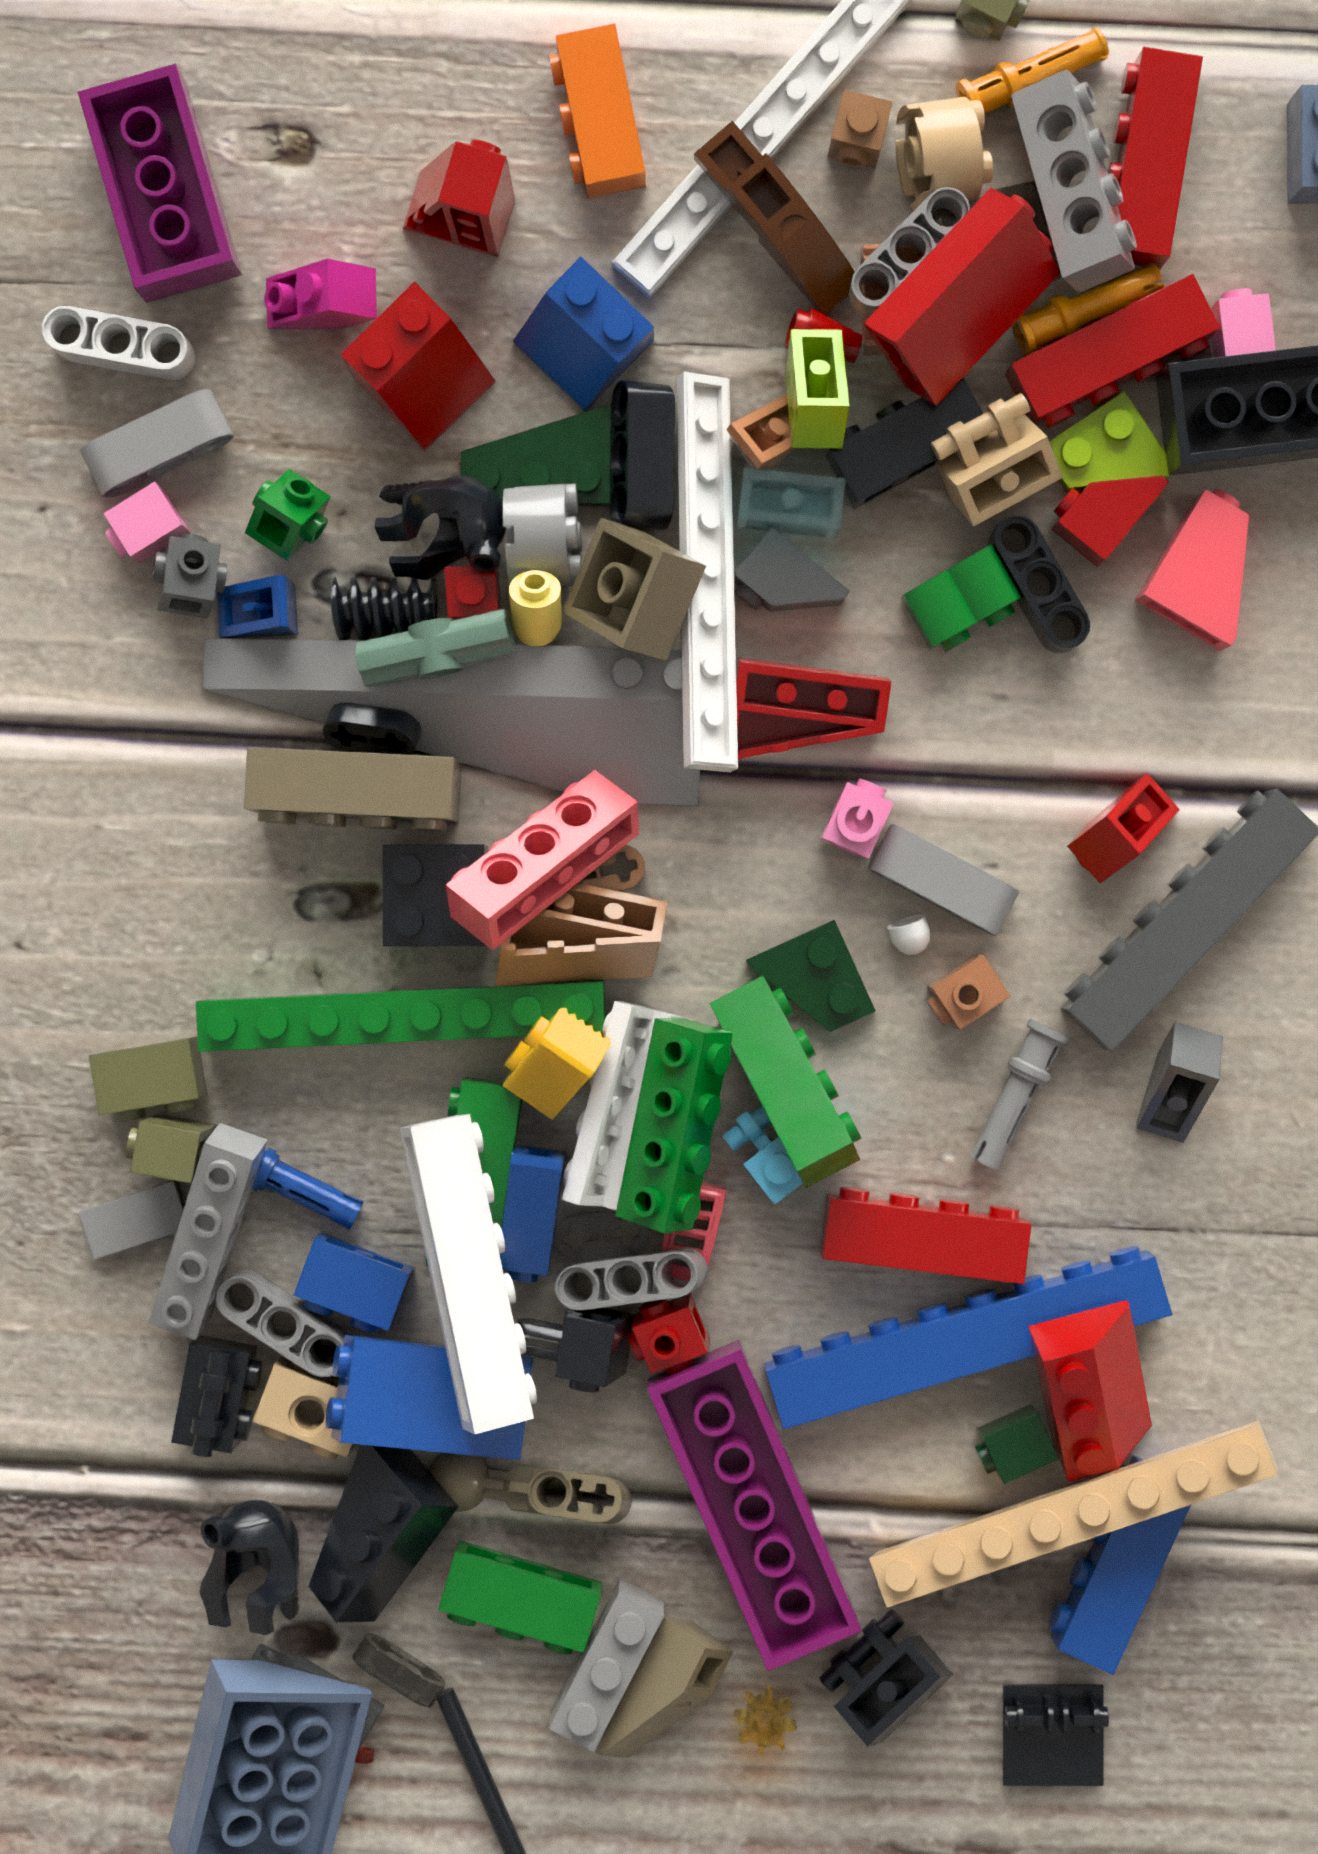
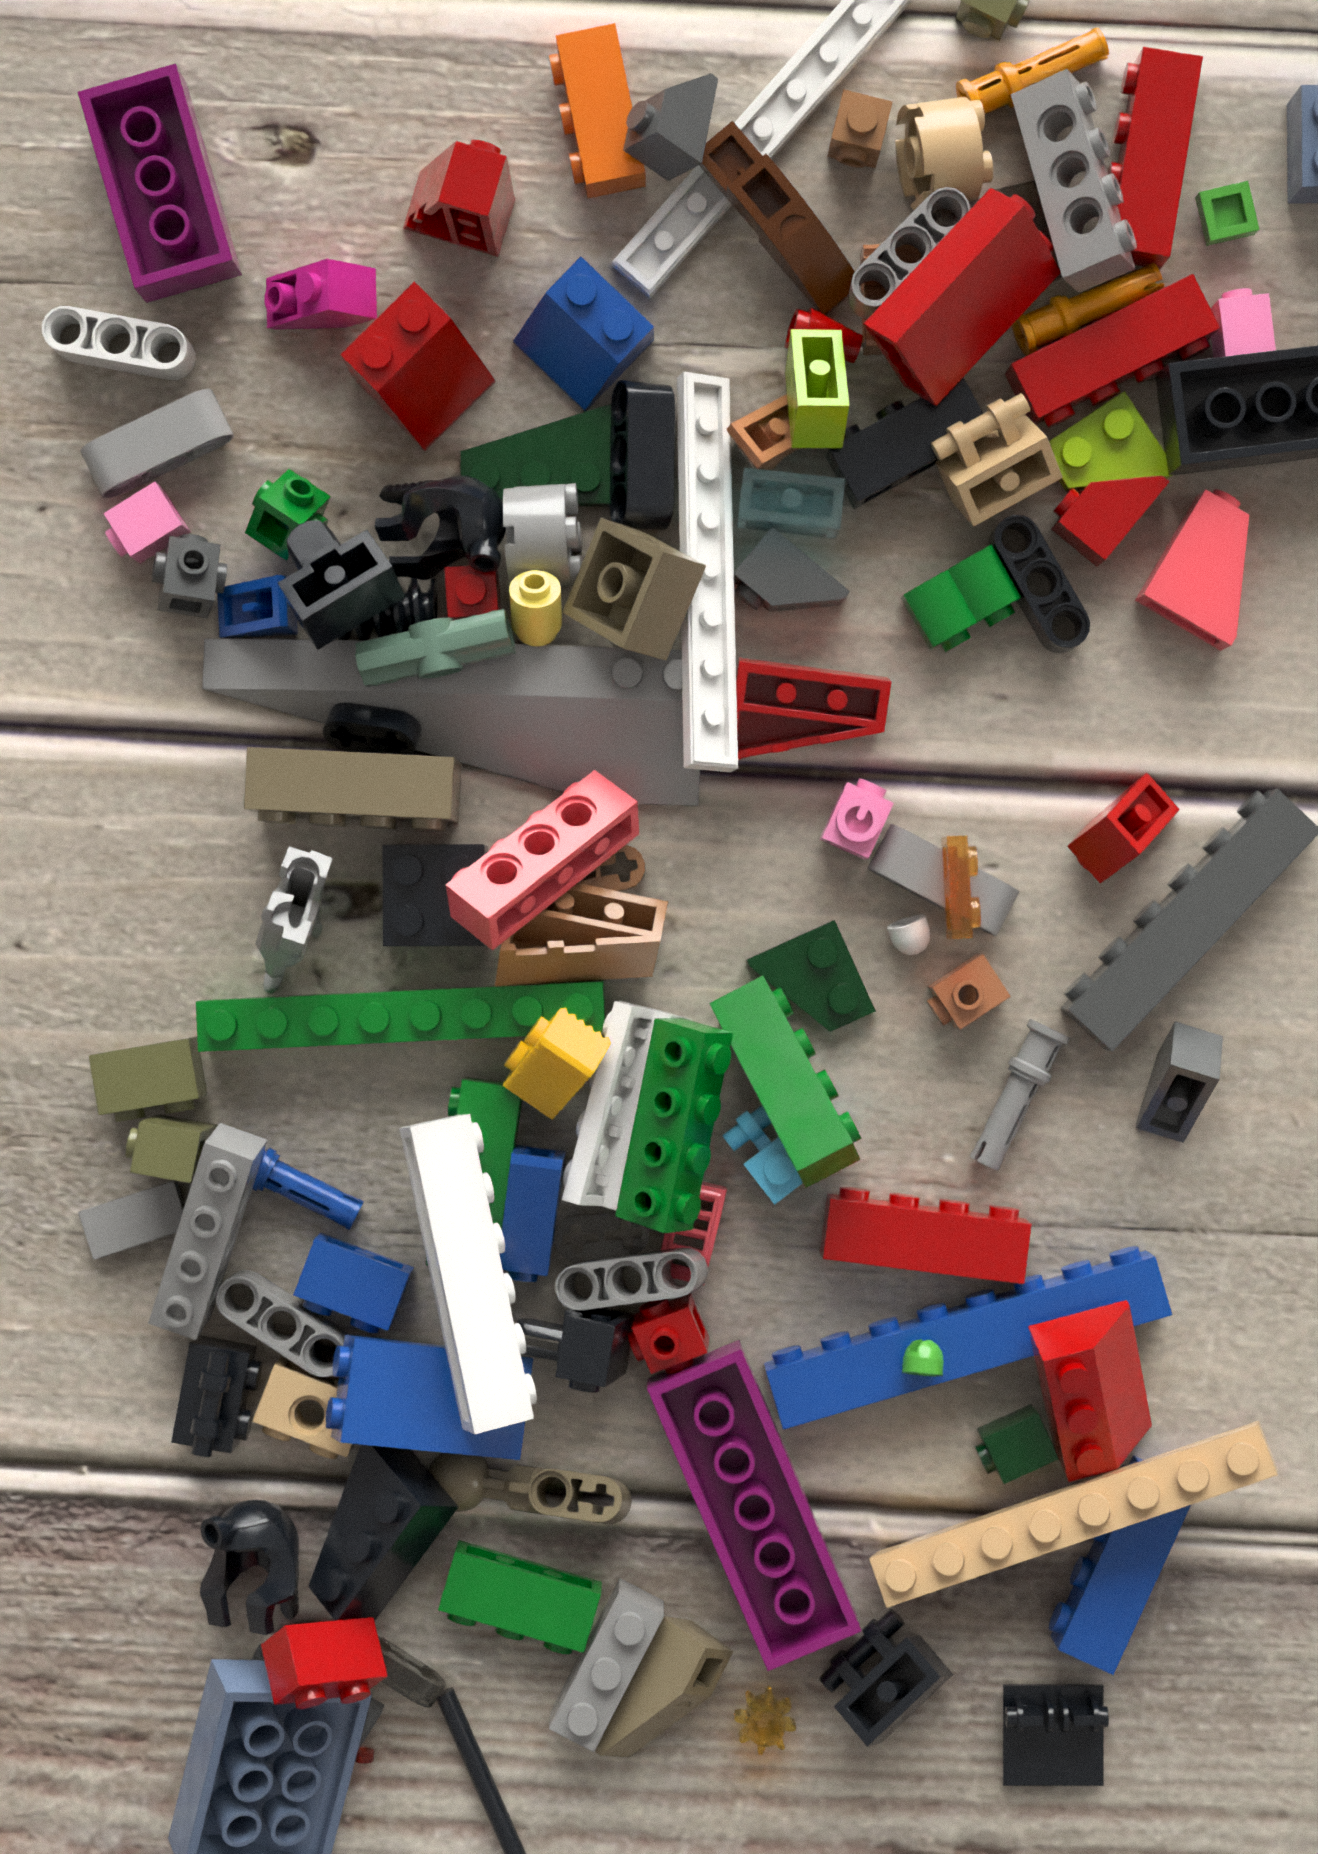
(292, 913): none -> light grey animal
(324, 1662): none -> red brick
(336, 582): none -> black brick
(672, 127): none -> dark grey slope
(923, 1359): none -> bright green hinge
(959, 865): none -> clear orange plate
(1227, 213): none -> bright green plate

